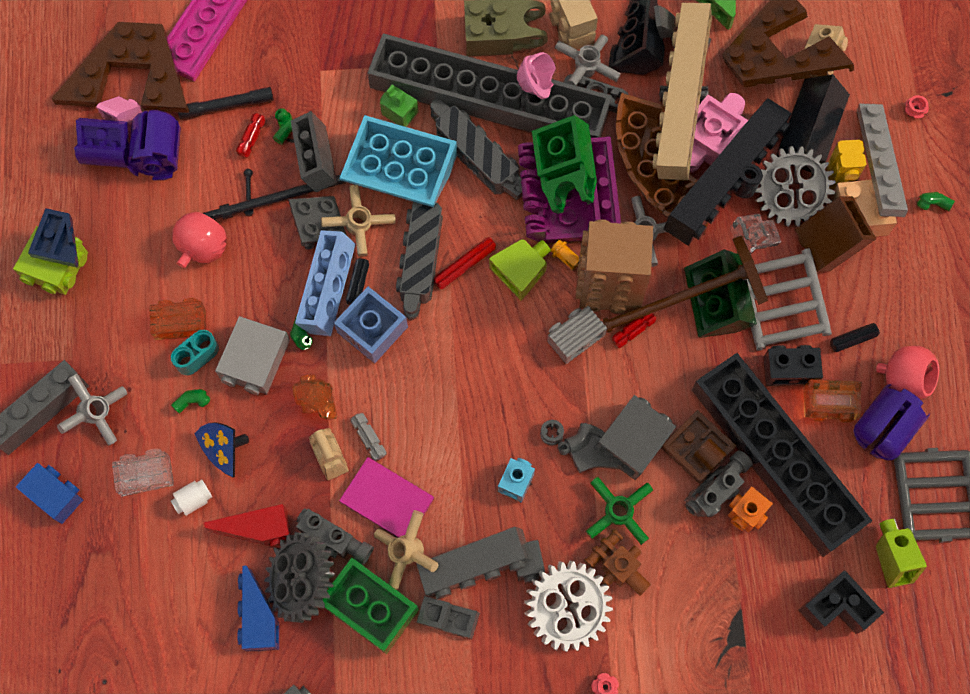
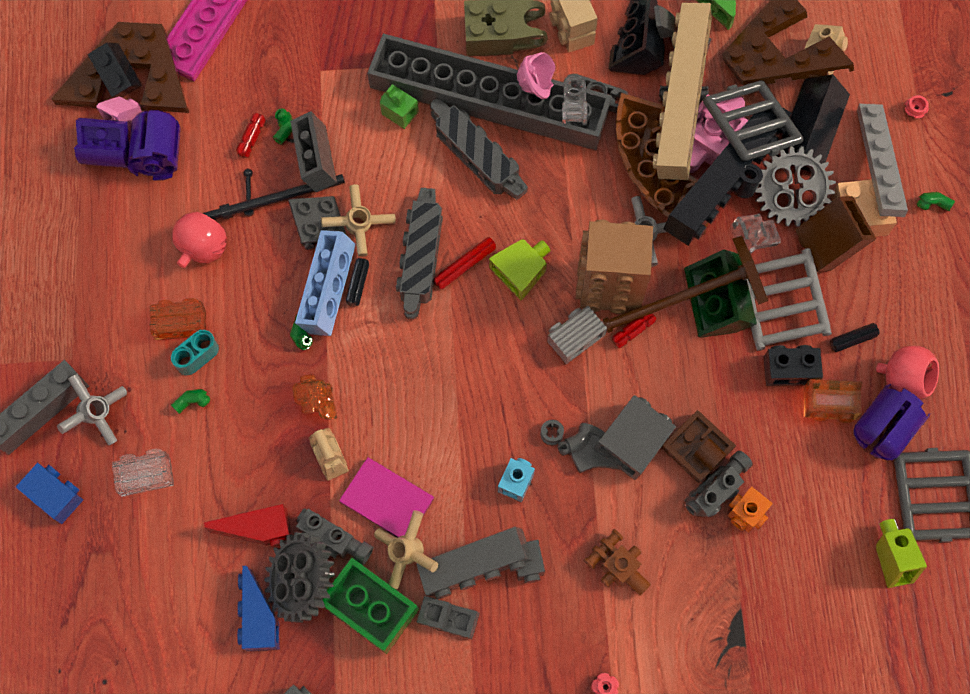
(48, 274): lime brick -> none
(55, 239): dark blue wing -> none
(114, 69): none -> black brick
(191, 497): white brick -> none
(219, 445): blue shield -> none
(252, 97): black piece -> none
(252, 356): light grey brick -> none
(368, 436): light grey axle -> none
(371, 324): medium blue brick -> none
(399, 161): medium azure slope -> none
(547, 617): white gear -> none
(565, 161): green brick -> none
(565, 254): light orange pin -> none
(574, 104): none -> clear piece
(577, 213): magenta slope -> none
(587, 60): light grey bar -> none
(627, 503): green bar -> none
(735, 137): none -> dark grey bar
(781, 455): black brick -> none
(843, 599): black brick -> none
(846, 162): yellow brick -> none

